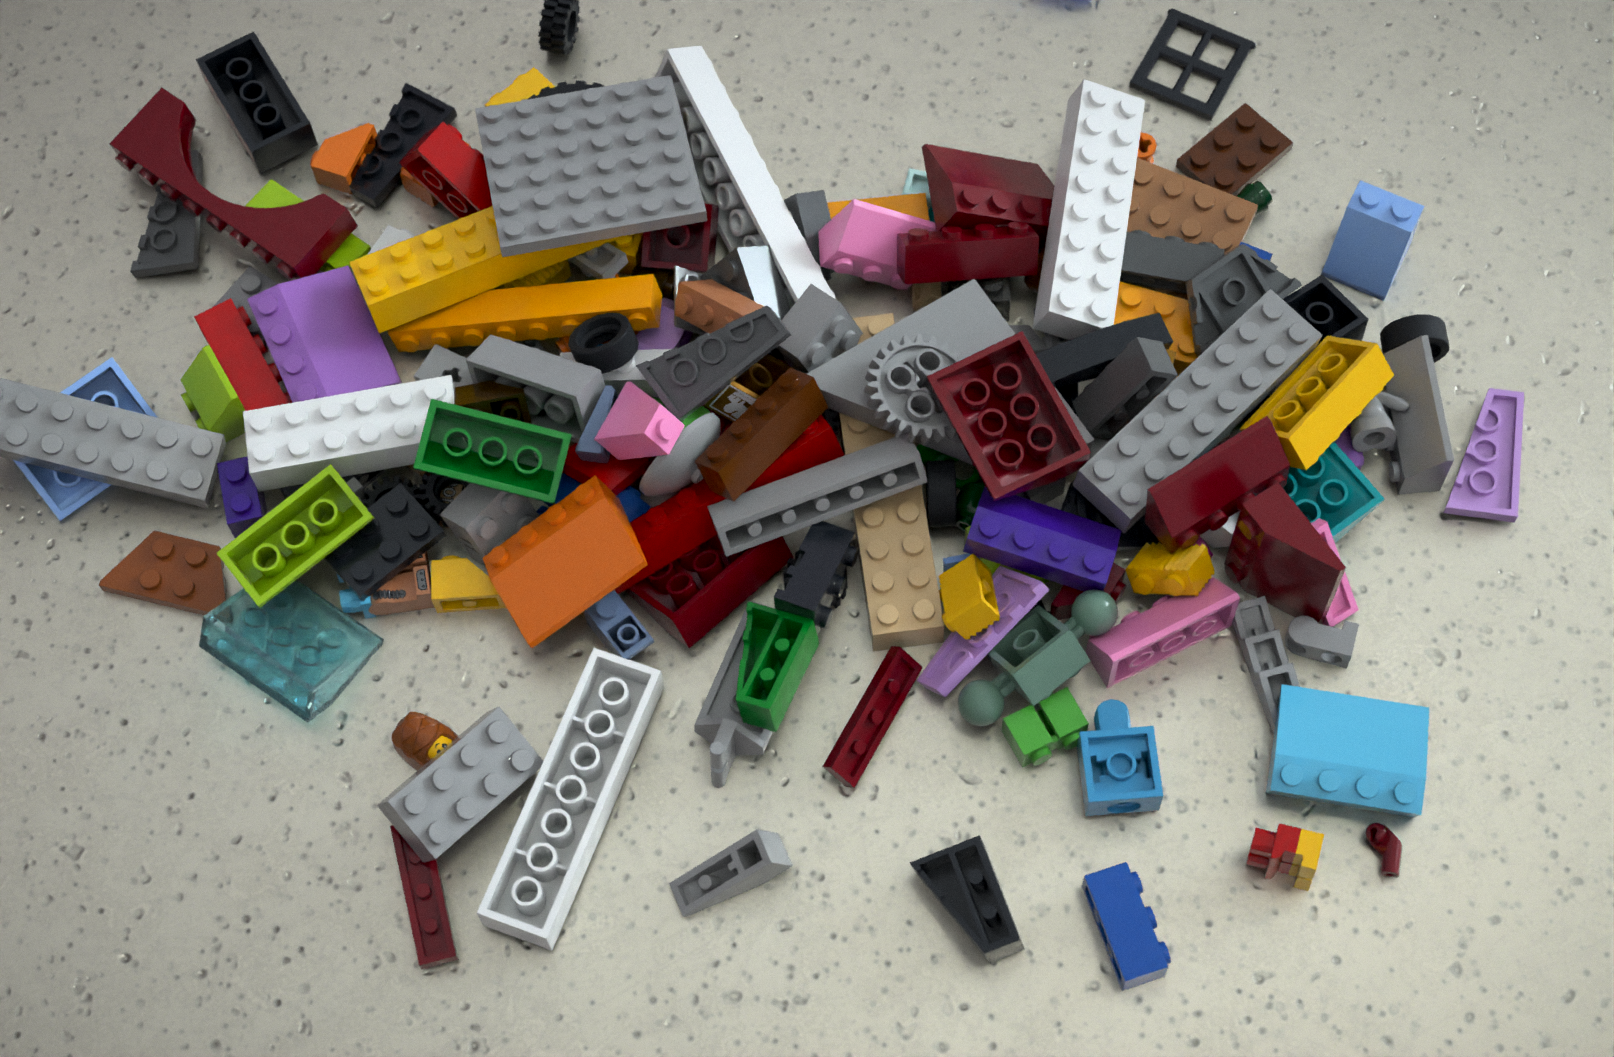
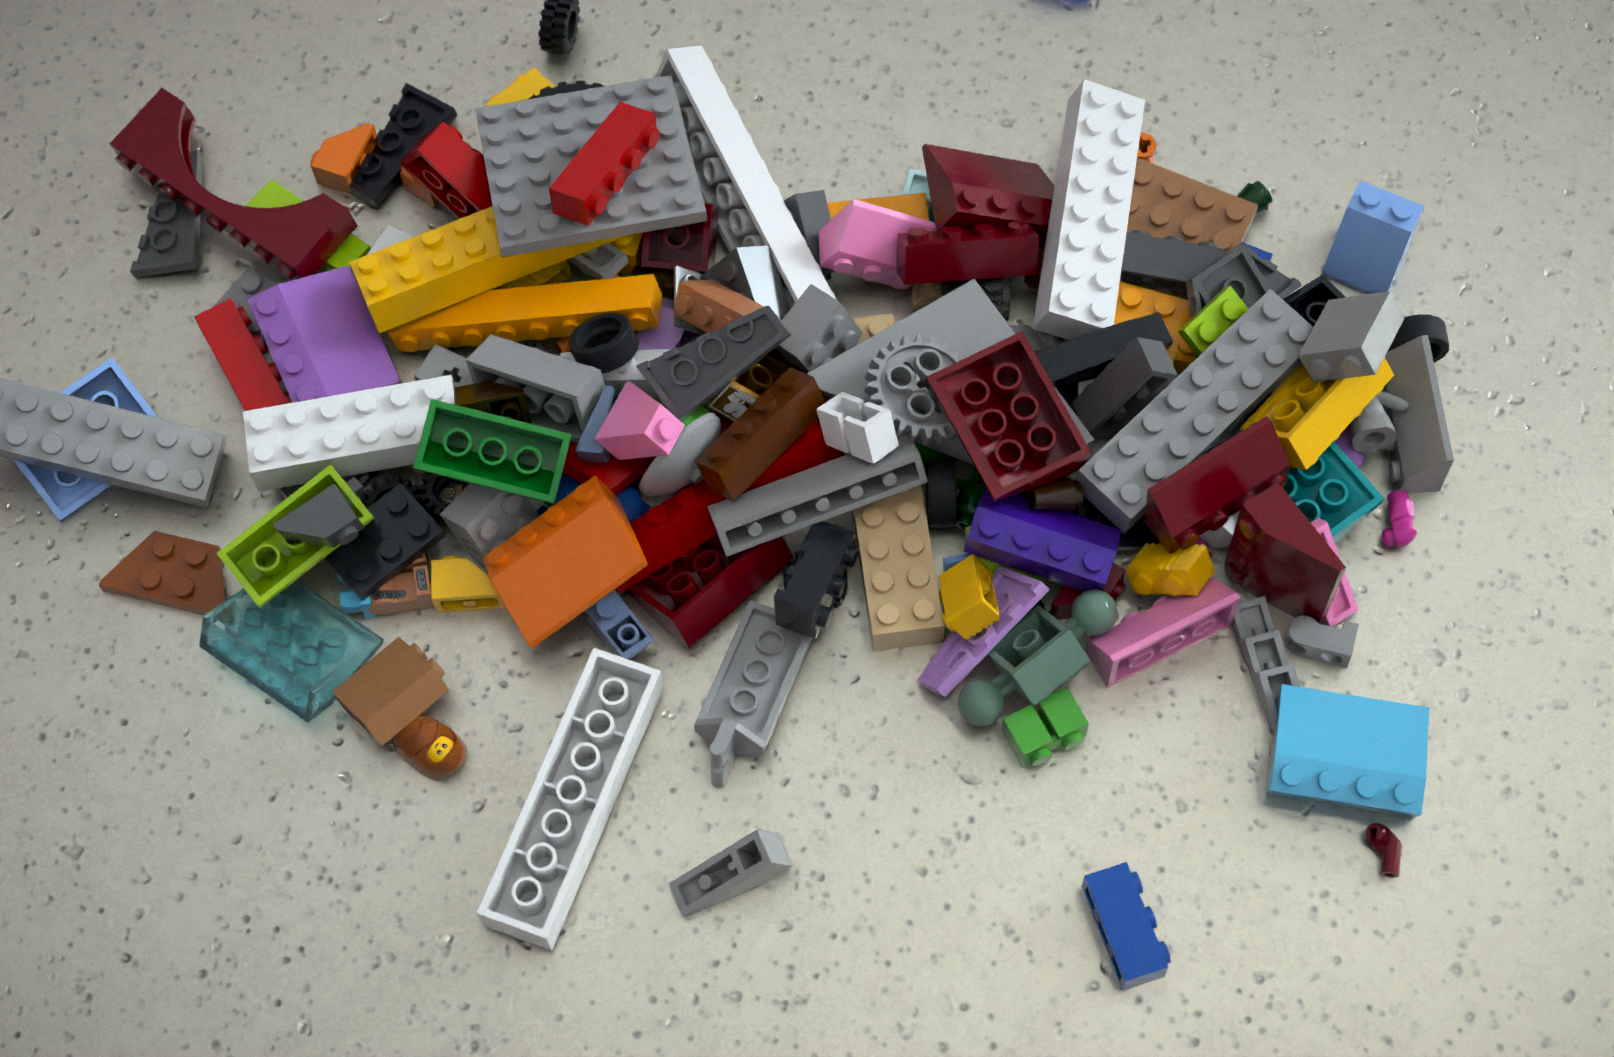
(213, 396): lime slope -> none
(241, 498): dark purple brick -> none
(257, 102): black brick -> none
(322, 520): none -> dark grey slope
(391, 690): none -> medium nougat brick
(425, 906): dark red plate -> none
(461, 785): light grey brick -> none
(604, 163): none -> red brick
(772, 663): green wedge -> none
(857, 427): none -> white piece
(872, 717): dark red plate -> none
(971, 893): black wedge -> none
(1057, 496): none -> dark brown cone
(1118, 764): dark azure brick -> none
(1191, 63): black window -> none
(1213, 320): none -> lime plate
(1235, 152): reddish brown plate -> none
(1288, 852): red hips -> none
(1351, 336): none -> light grey brick
(1401, 516): none -> dark pink arm
(1491, 465): lavender wing -> none

